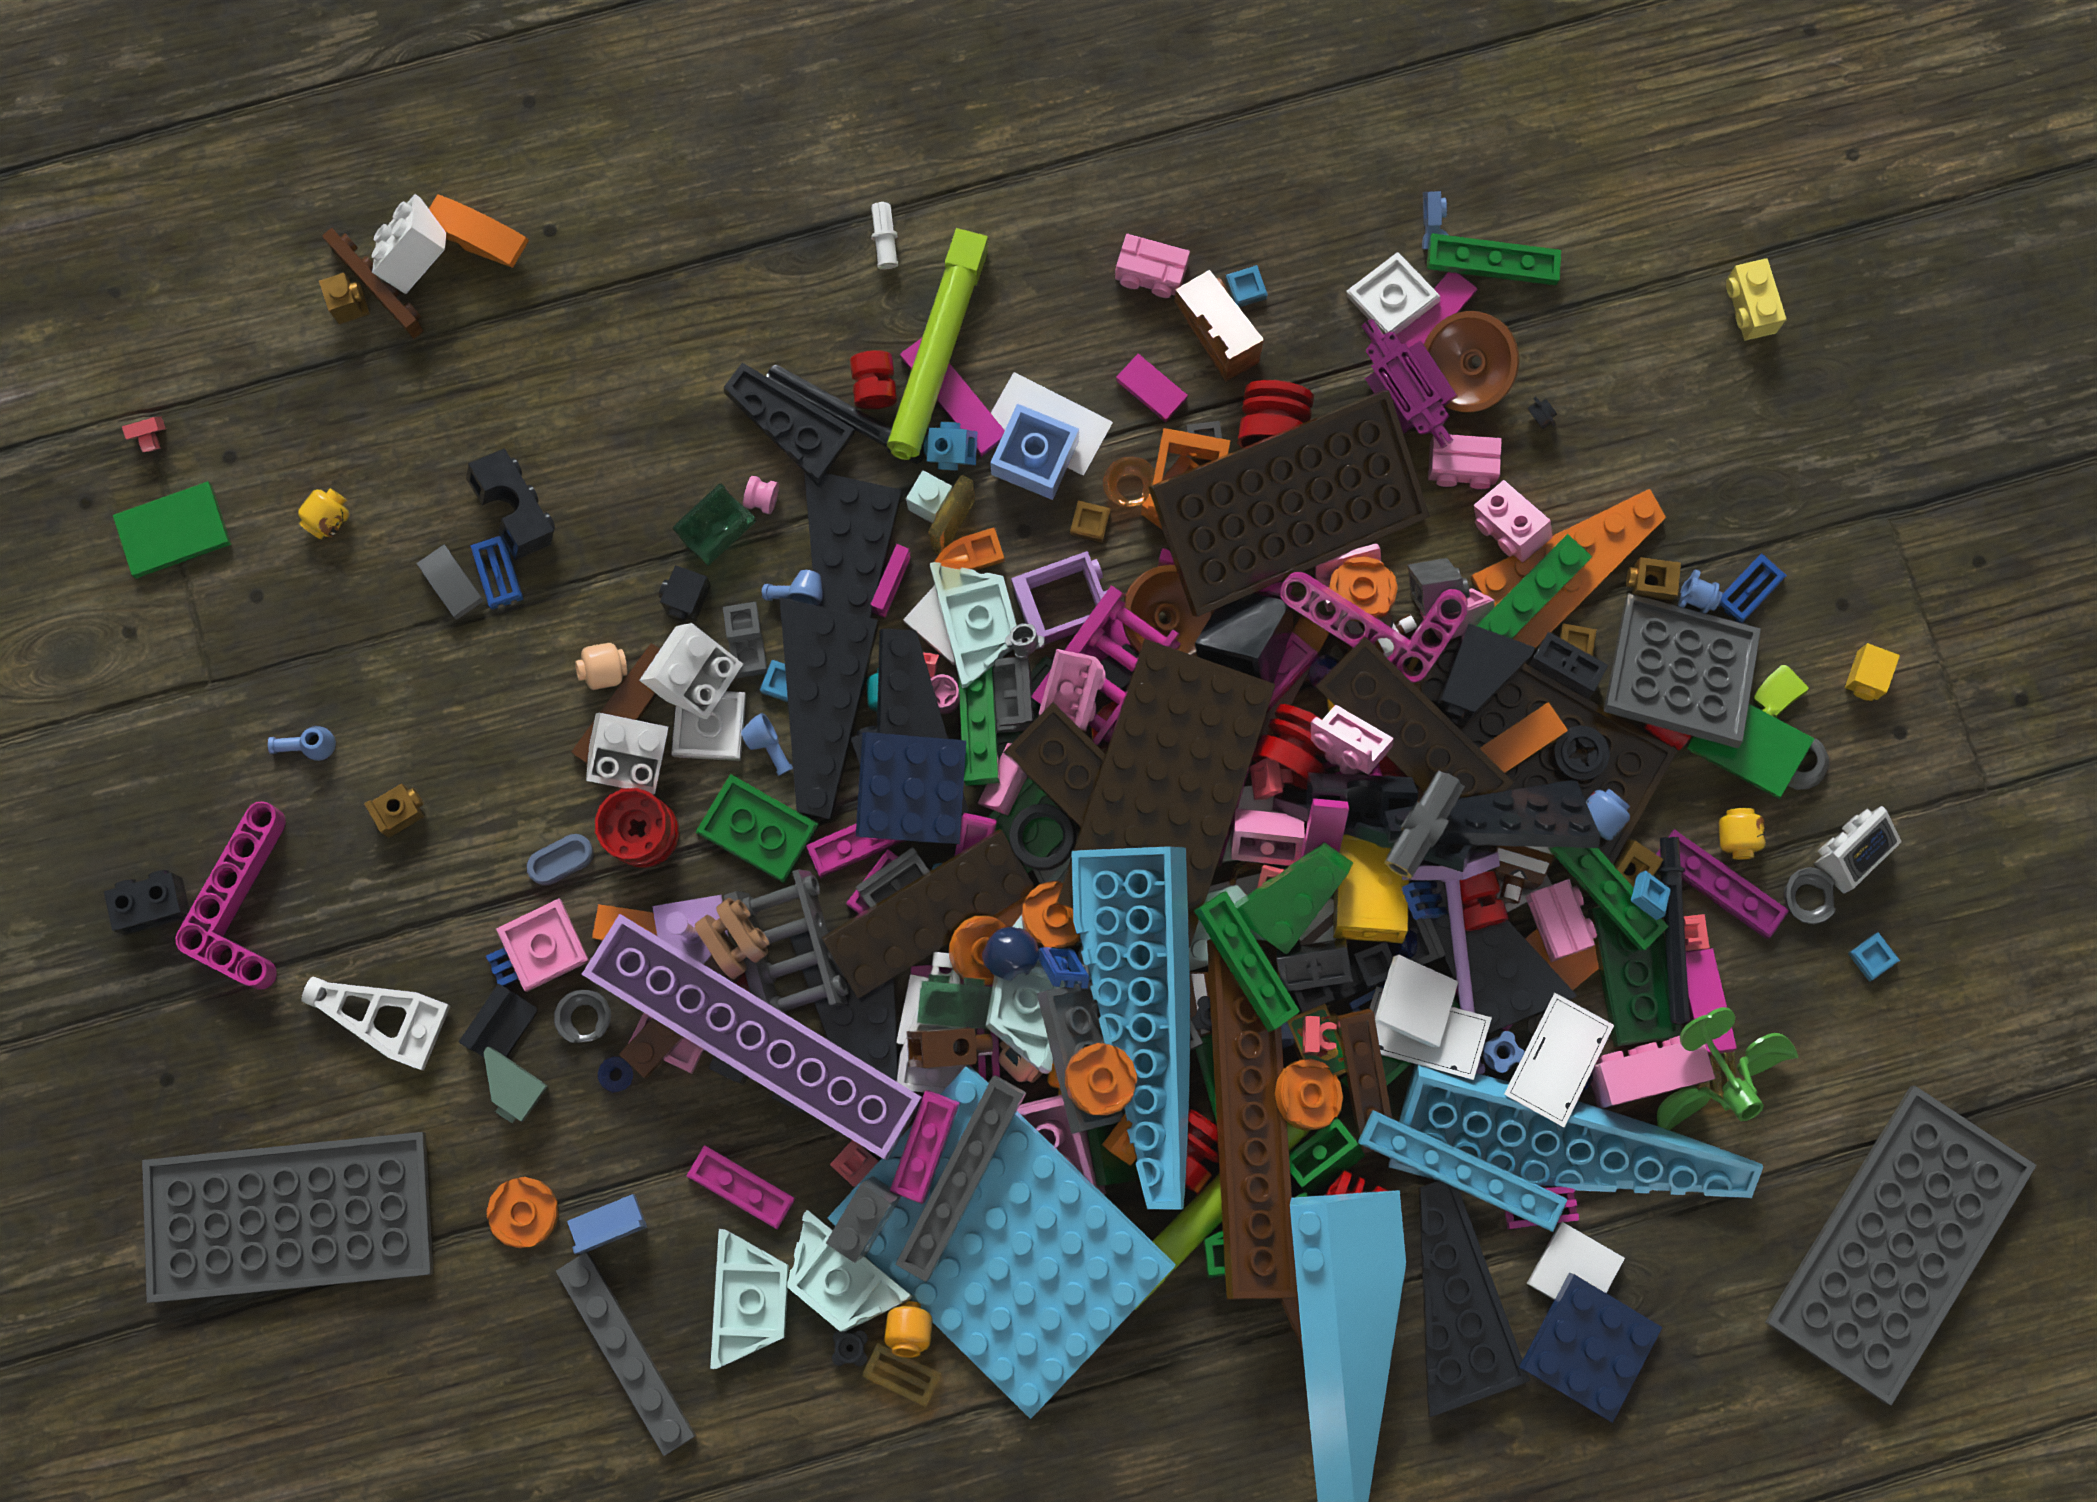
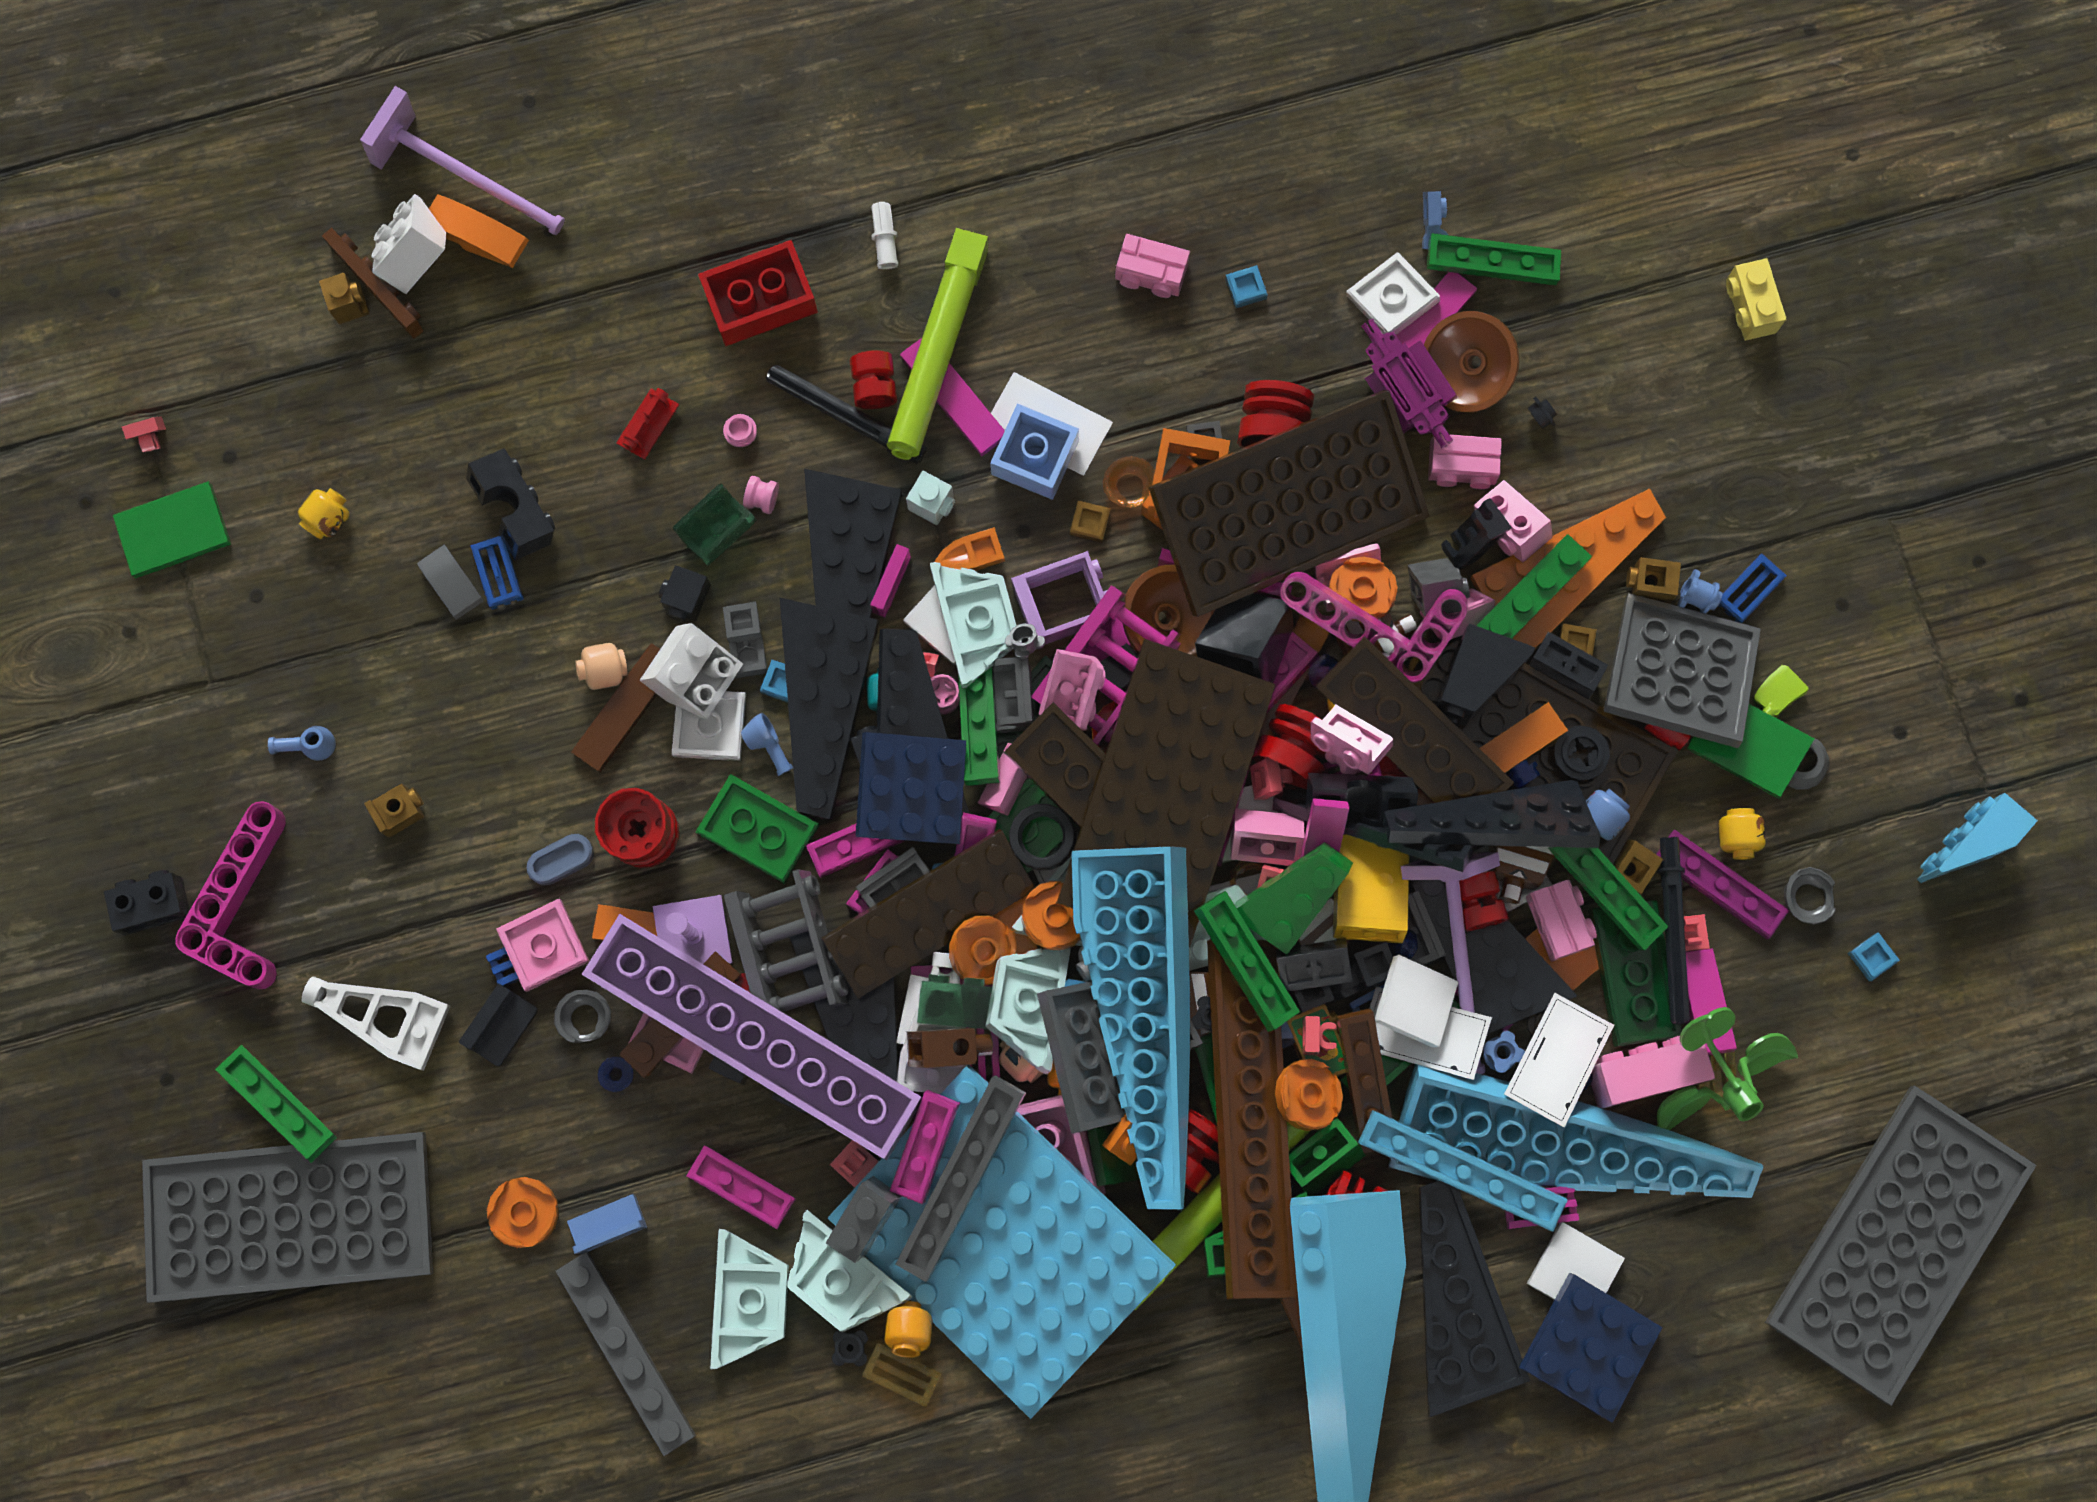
(276, 1103): none -> green plate
(391, 127): none -> lavender tile
(511, 1086): sand green slope -> none
(625, 752): white slope -> none
(648, 423): none -> red hinge
(740, 430): none -> bright pink plate
(750, 940): medium nougat brick -> none
(758, 293): none -> red brick
(795, 425): black wing -> none
(804, 589): medium blue bar -> none
(951, 446): dark azure brick -> none
(952, 514): clear yellow tile -> none
(1010, 953): dark blue hair -> none
(1057, 969): blue tile -> none
(1100, 1079): orange tile -> none
(1151, 388): dark pink tile -> none
(1219, 325): wedge -> none
(1424, 824): dark grey piece -> none
(1428, 898): blue tile -> none
(1476, 535): none -> black hinge
(1523, 773): none -> clear blue plate
(1650, 895): dark azure tile -> none
(1859, 850): white slope -> none
(1871, 672): yellow brick -> none
(1989, 830): none -> medium azure slope

